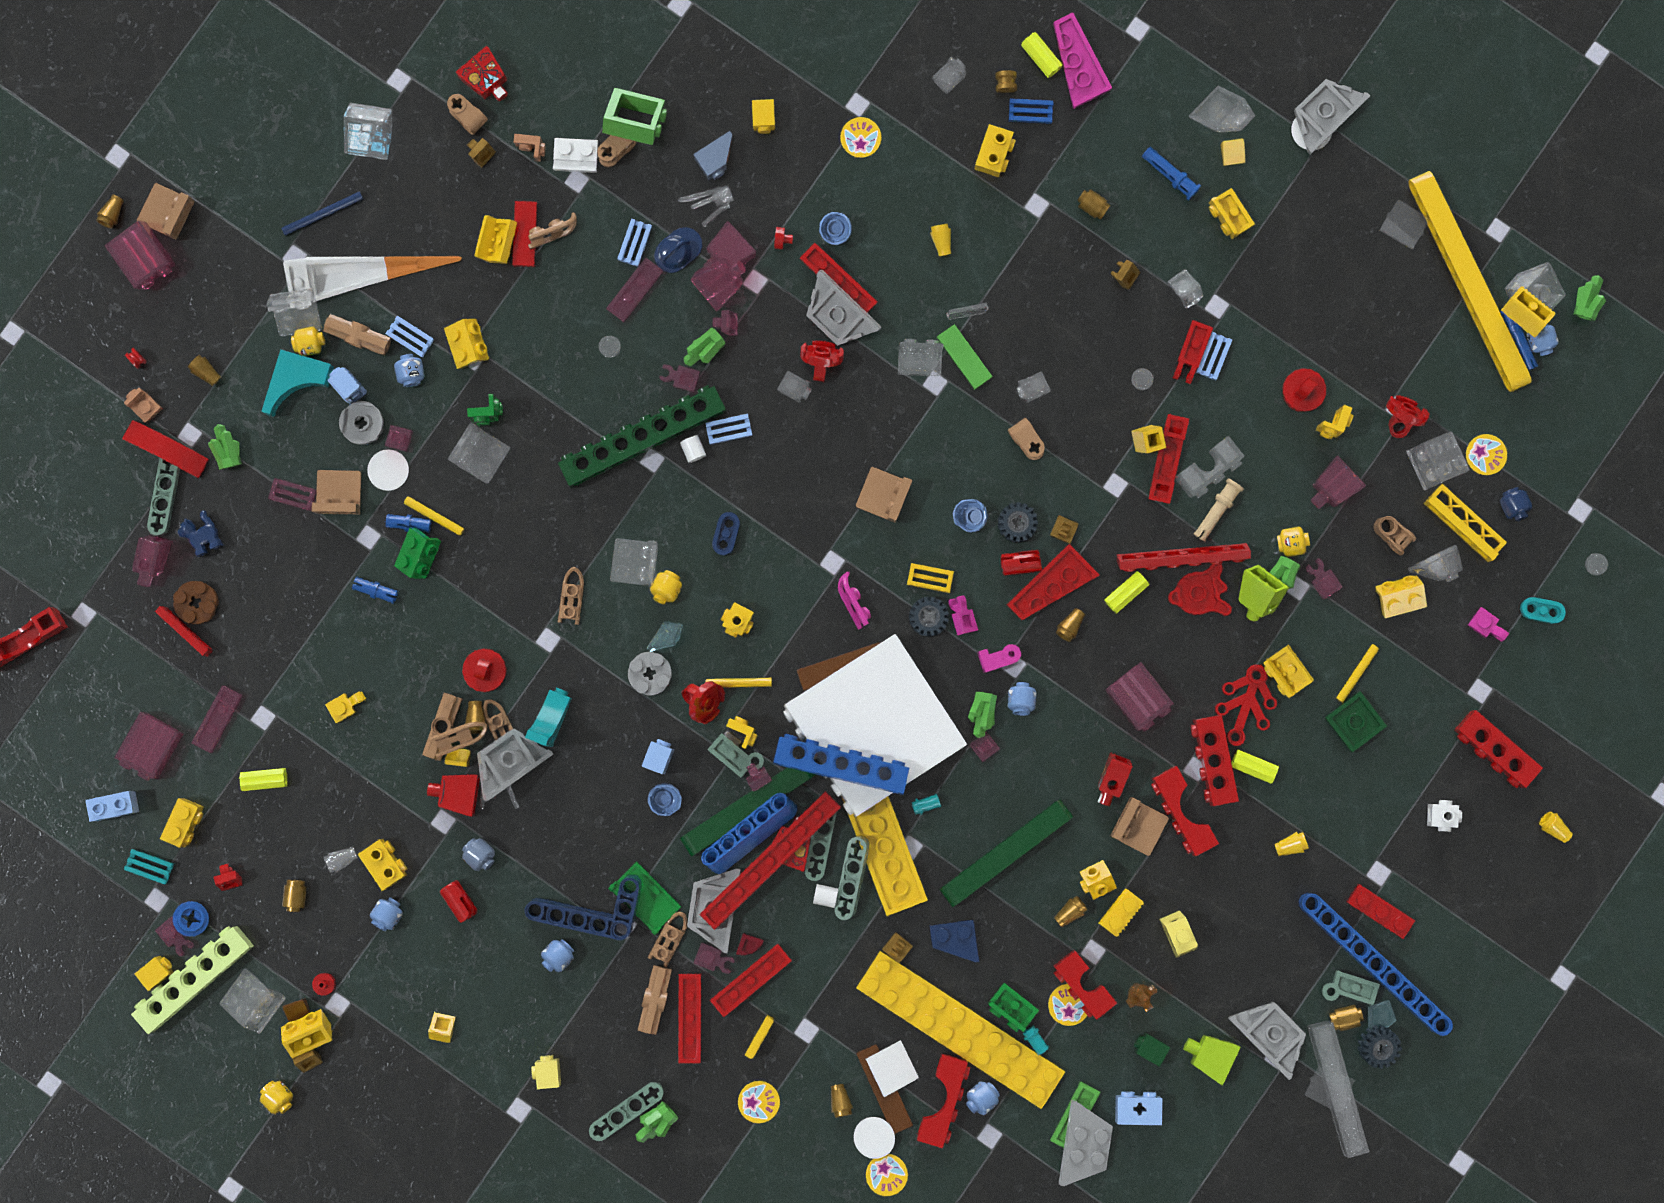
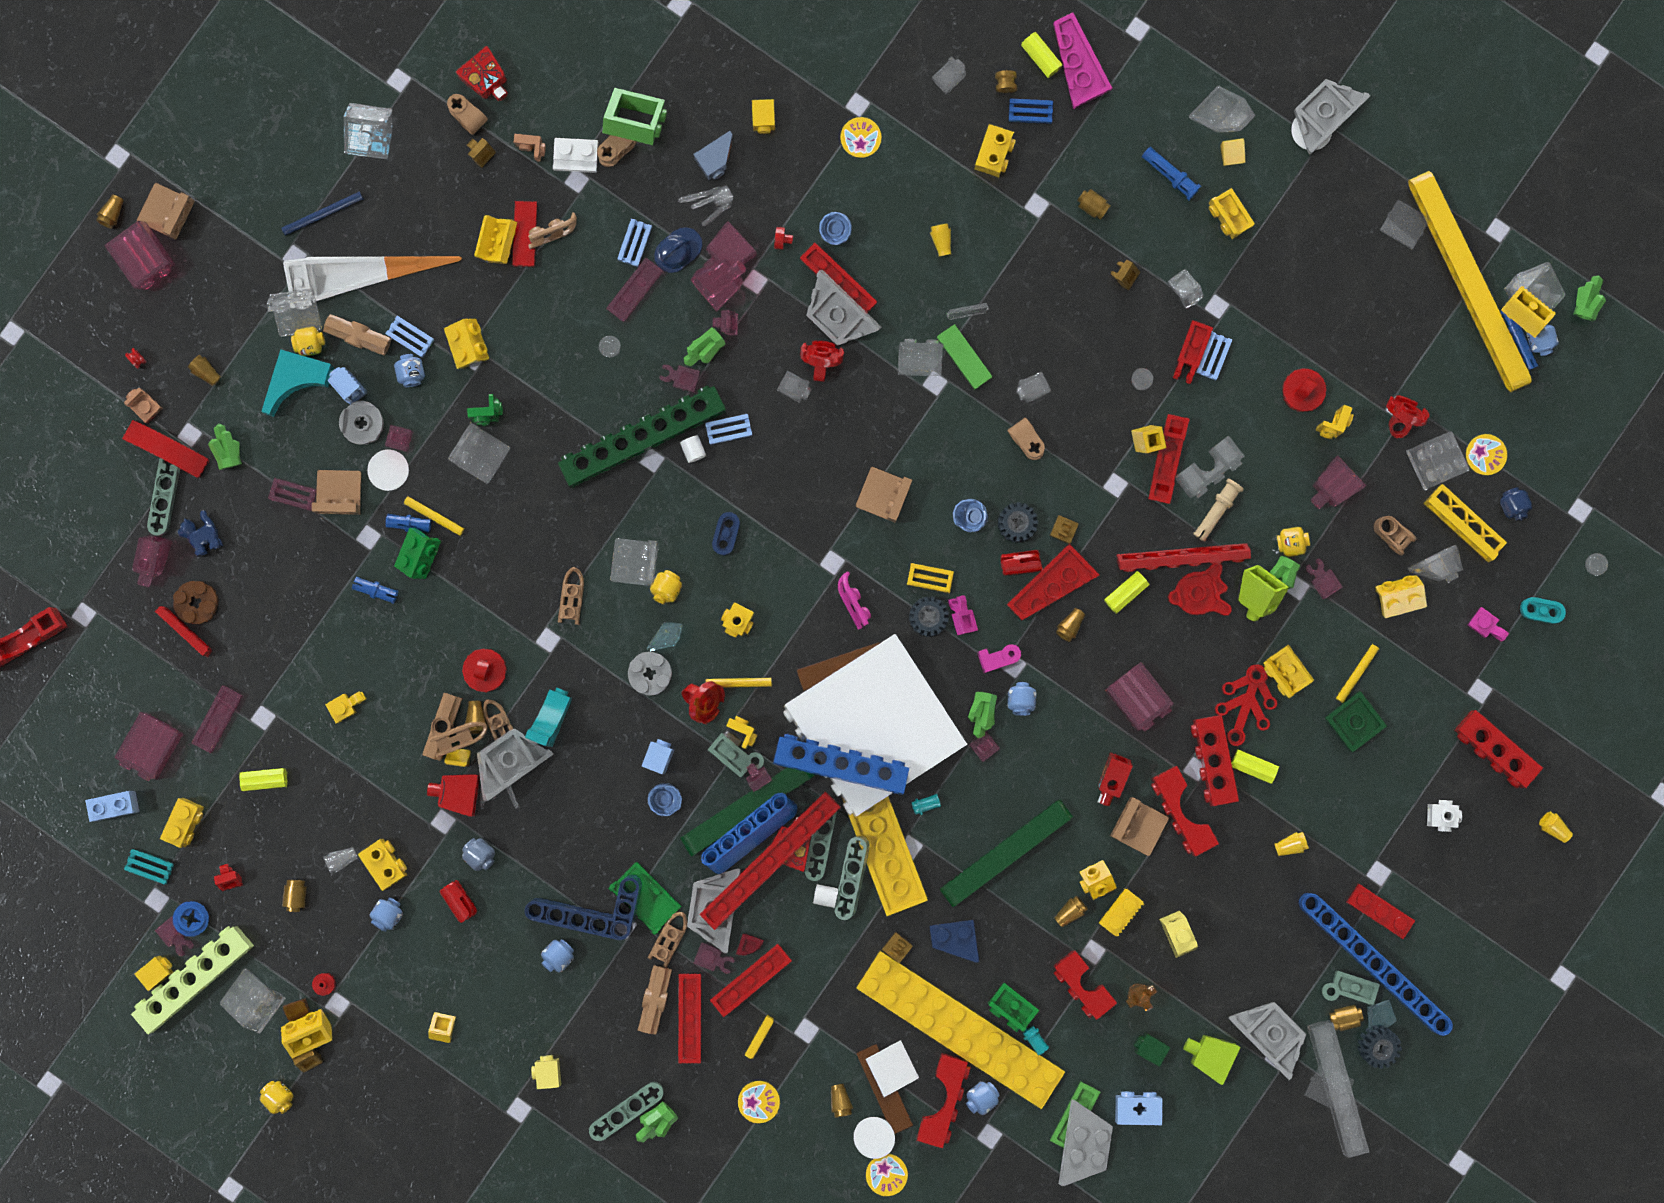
(1064, 1007): sticker -> none

